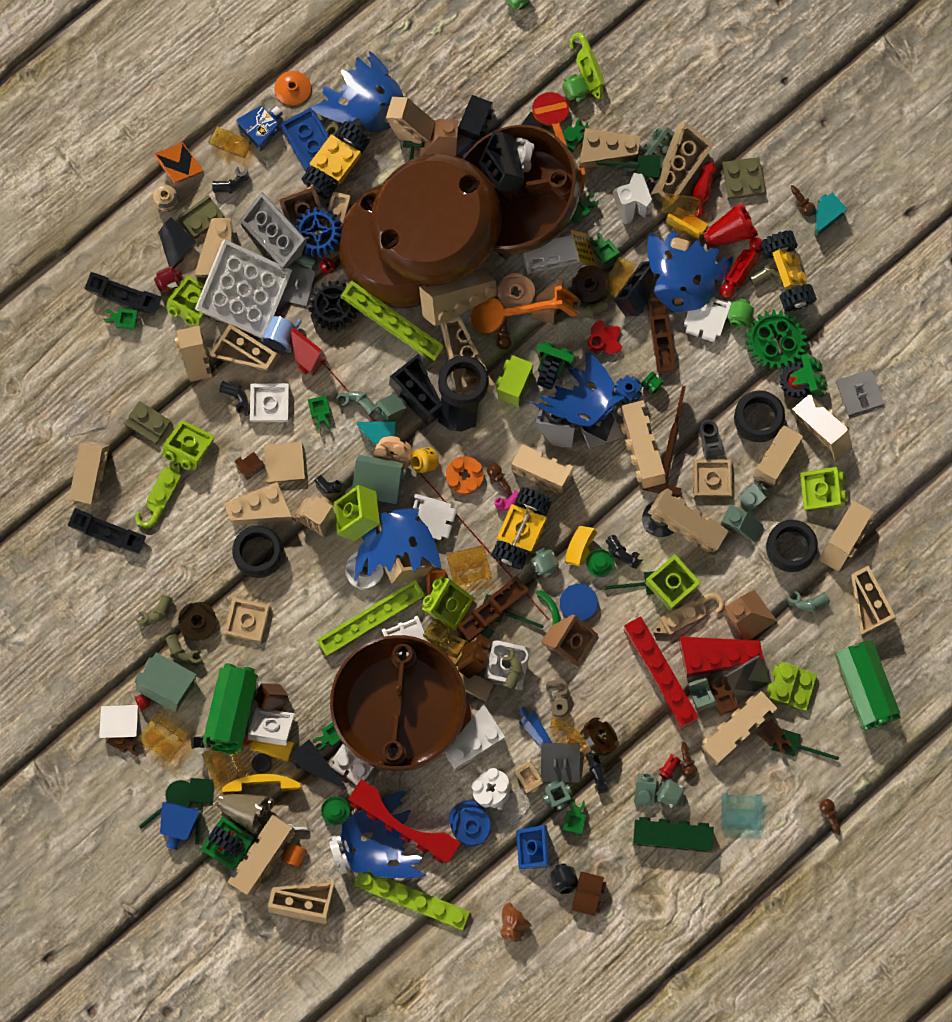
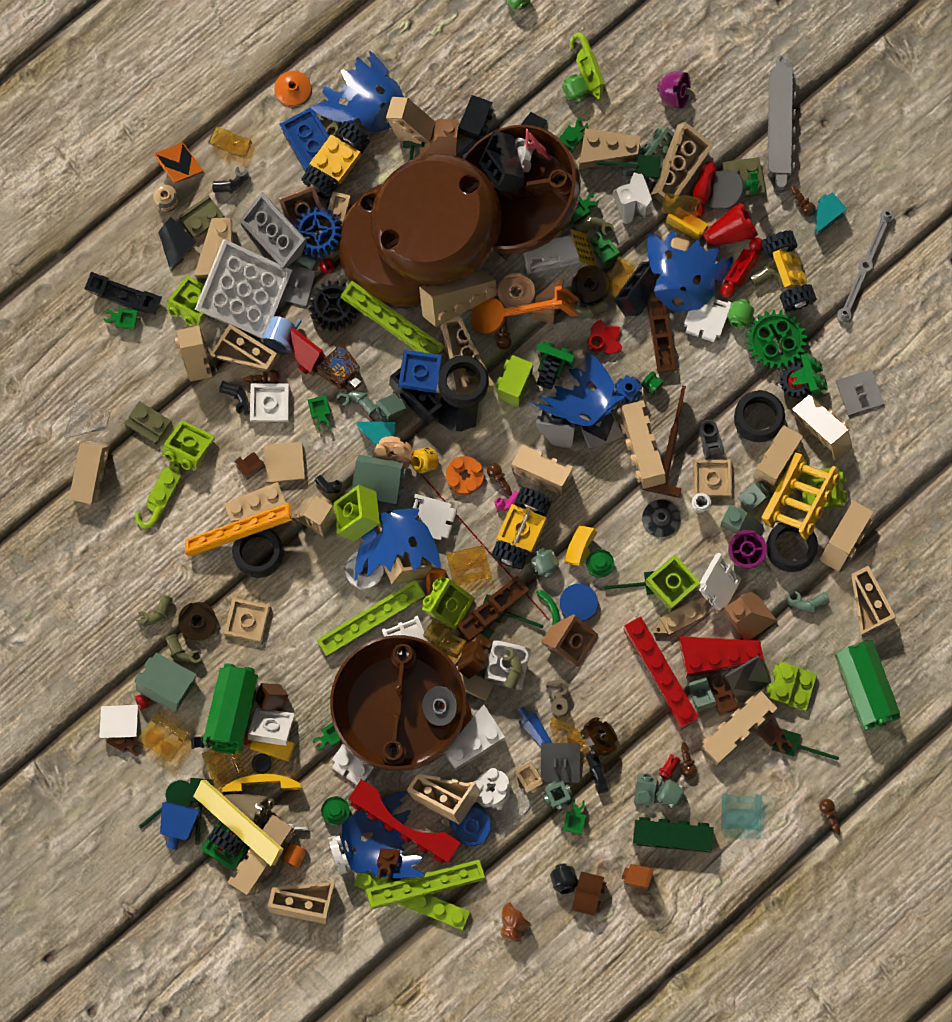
(106, 532): black slope -> none
(168, 279): dark red head -> none
(238, 529): none -> light orange tile
(238, 822): none -> light yellow tile
(260, 125): blue torso -> none
(270, 377): none -> reddish brown bar
(313, 763): black slope -> none
(340, 368): none -> reddish brown torso
(387, 860): none -> reddish brown plate
(419, 371): none -> blue plate
(421, 886): none -> lime plate
(433, 706): none -> dark grey dish
(445, 797): none -> tan wedge
(533, 847): blue slope -> none
(535, 144): none -> coral hand
(552, 110): red piece -> none
(593, 222): none -> olive piece
(619, 552): black piece -> none
(637, 876): none -> dark orange slope
(674, 88): none -> magenta cylinder
(687, 521): tan wedge -> none
(703, 499): none -> white cone
(718, 584): none -> white plate
(727, 190): none -> dark grey tile
(747, 549): none -> magenta cylinder
(752, 183): none -> green plate
(780, 122): none -> light grey hinge
(790, 482): none -> yellow fence
(886, 217): none -> light grey piece

